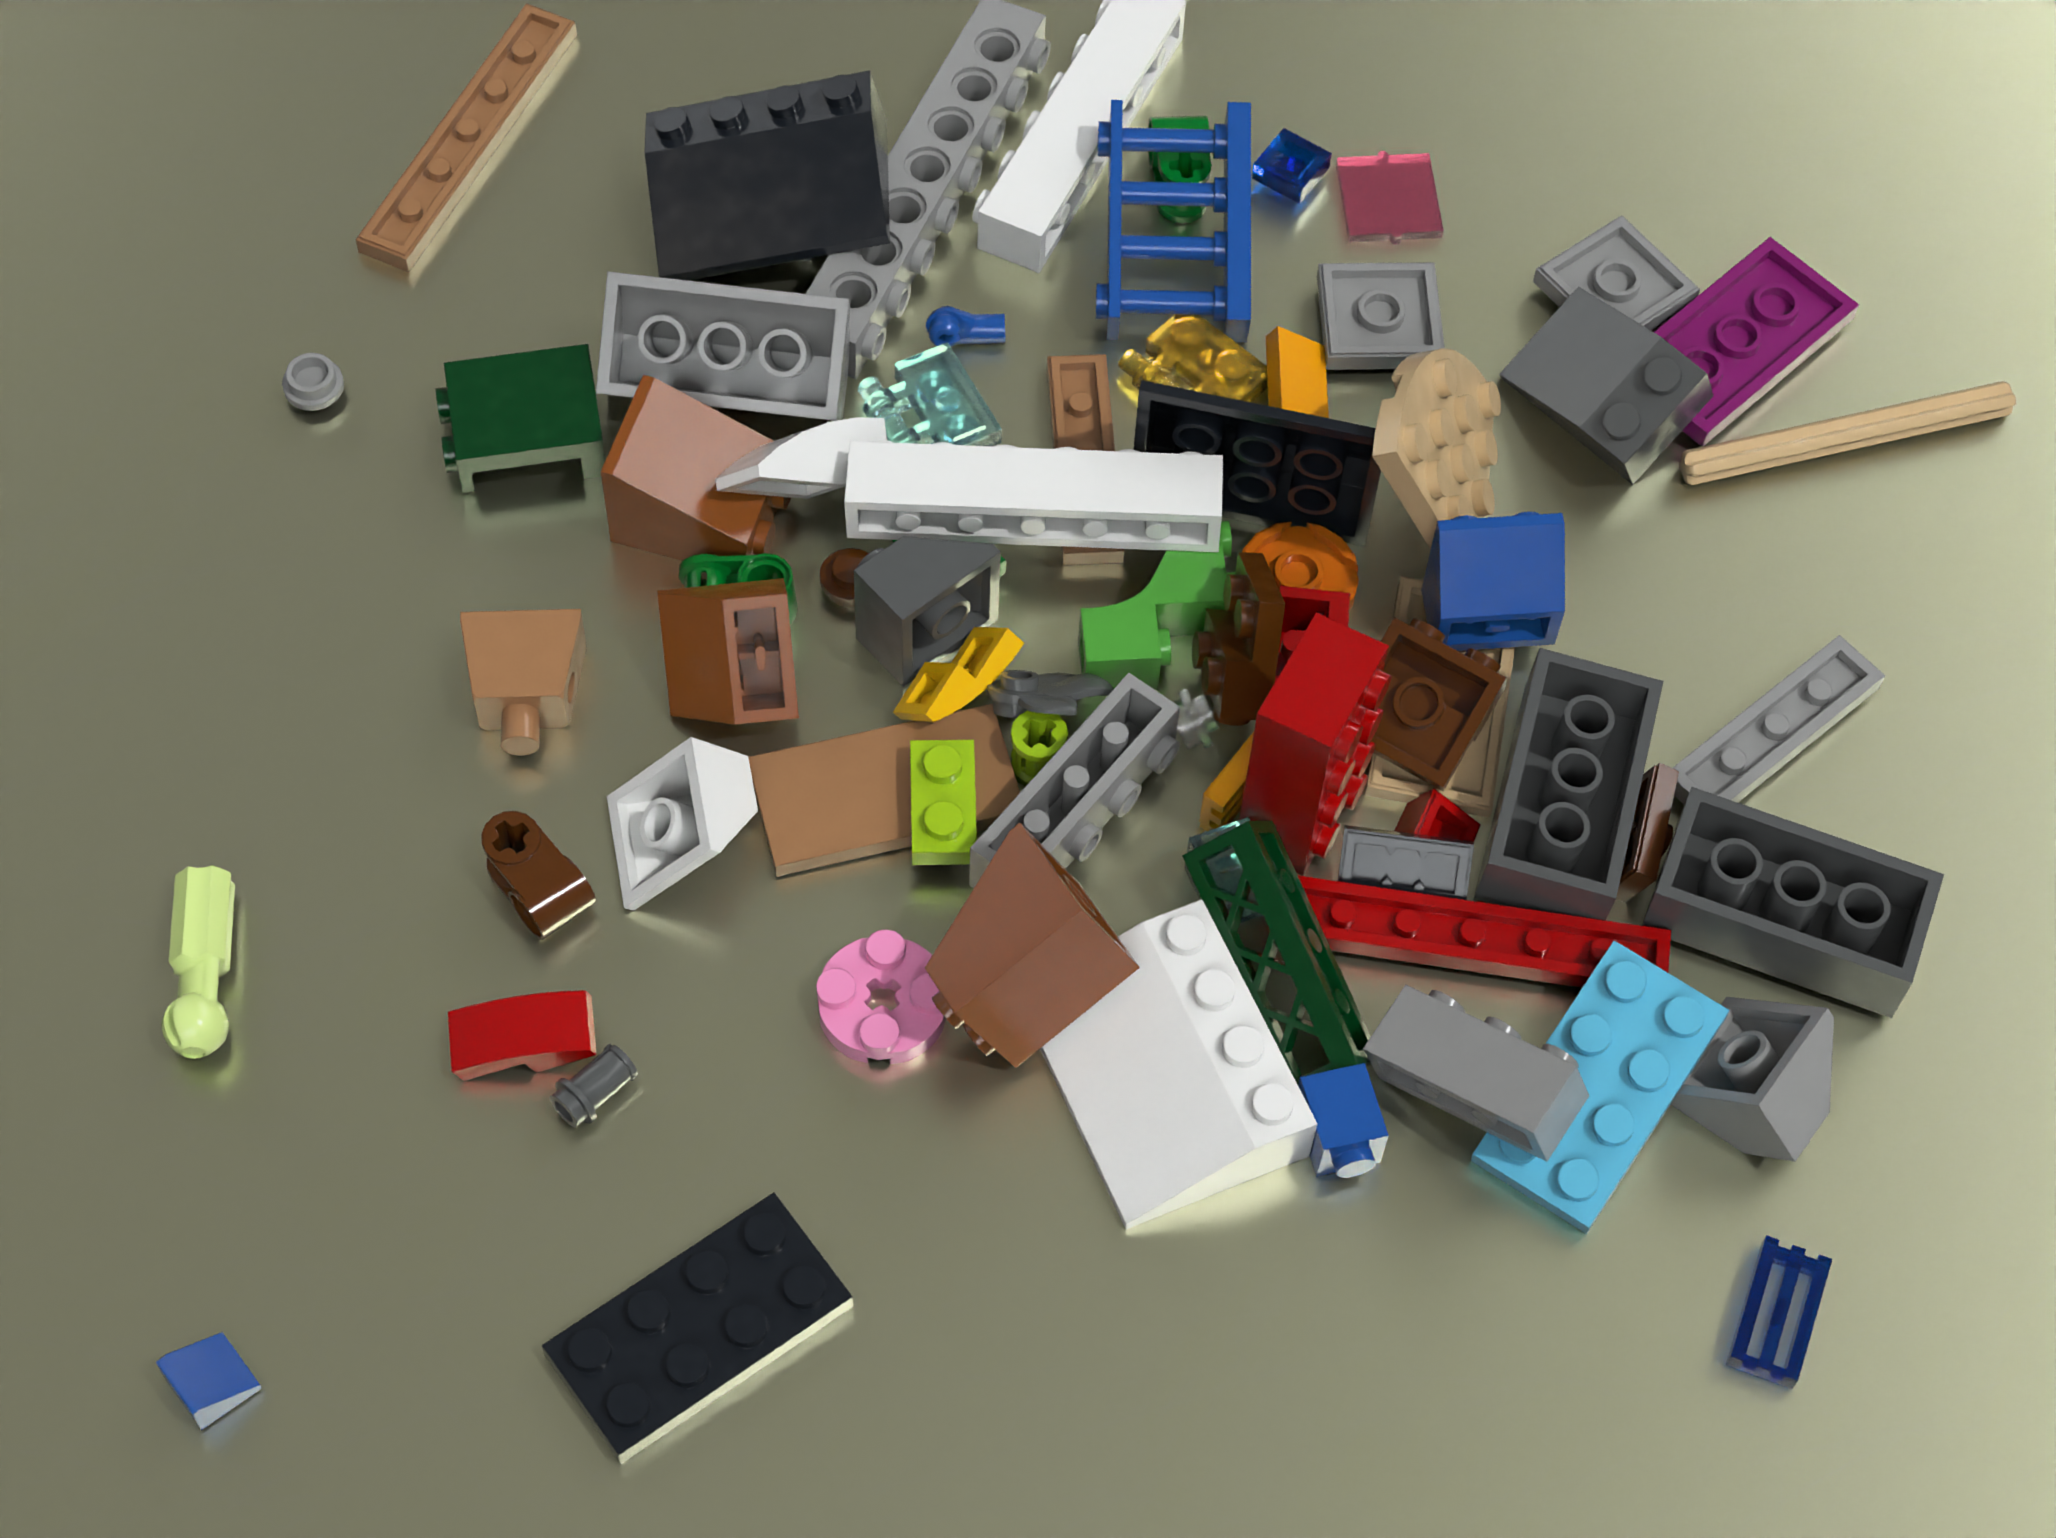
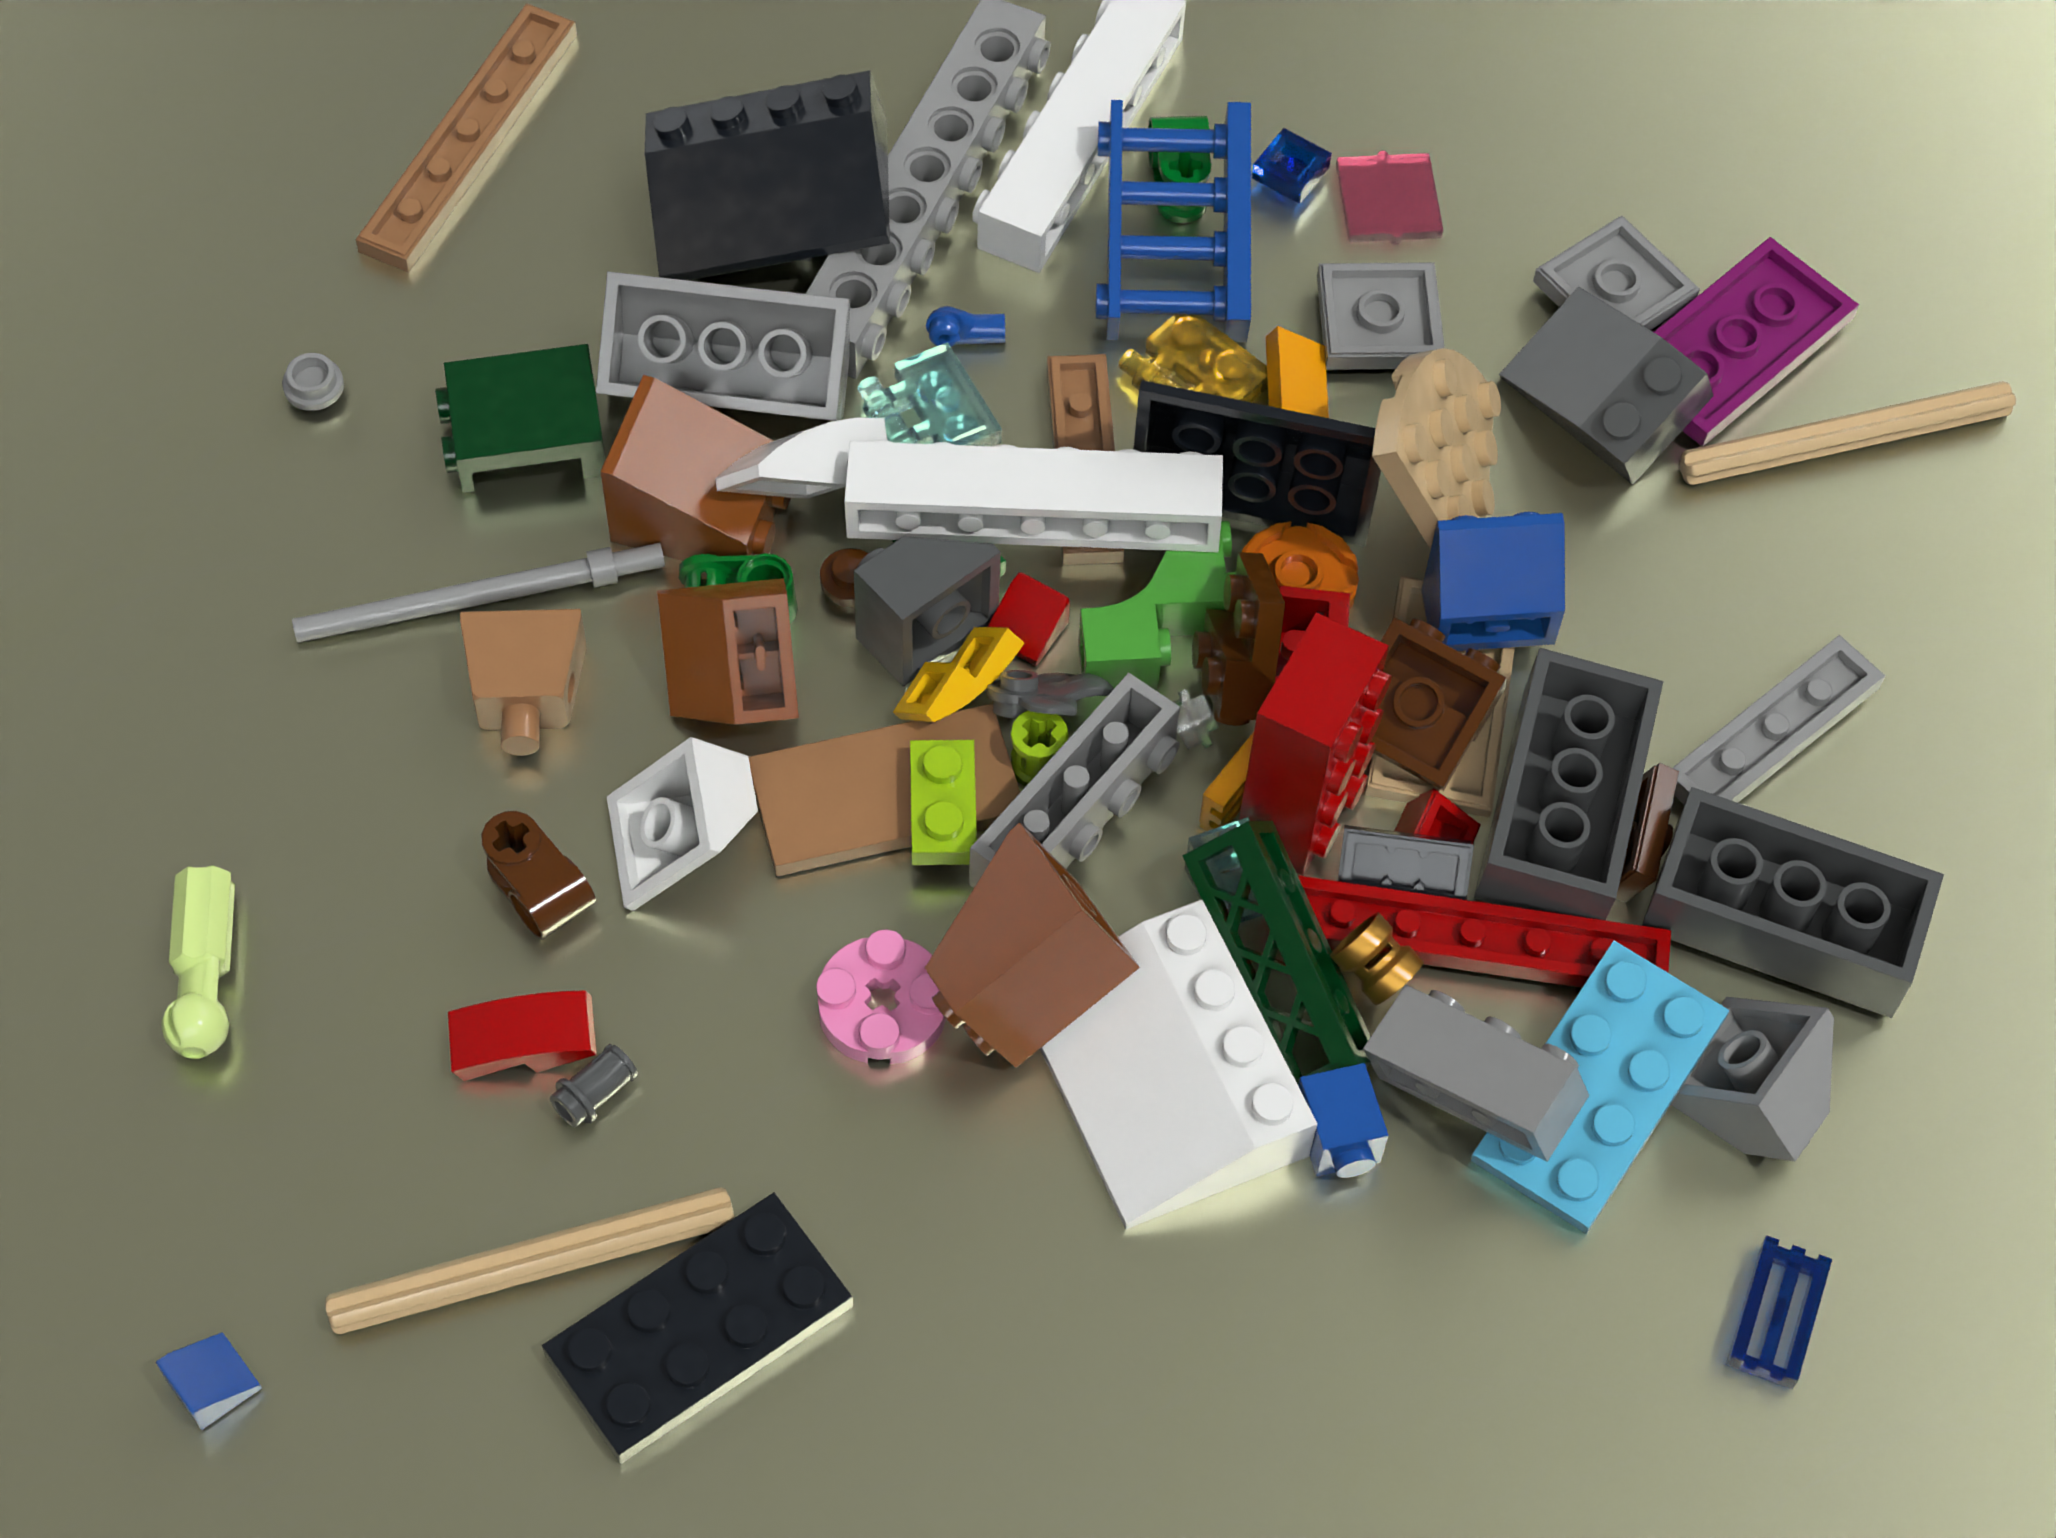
(528, 1260): none -> tan axle
(599, 567): none -> light grey bar
(1033, 614): none -> red slope
(1385, 968): none -> pearl gold wheel

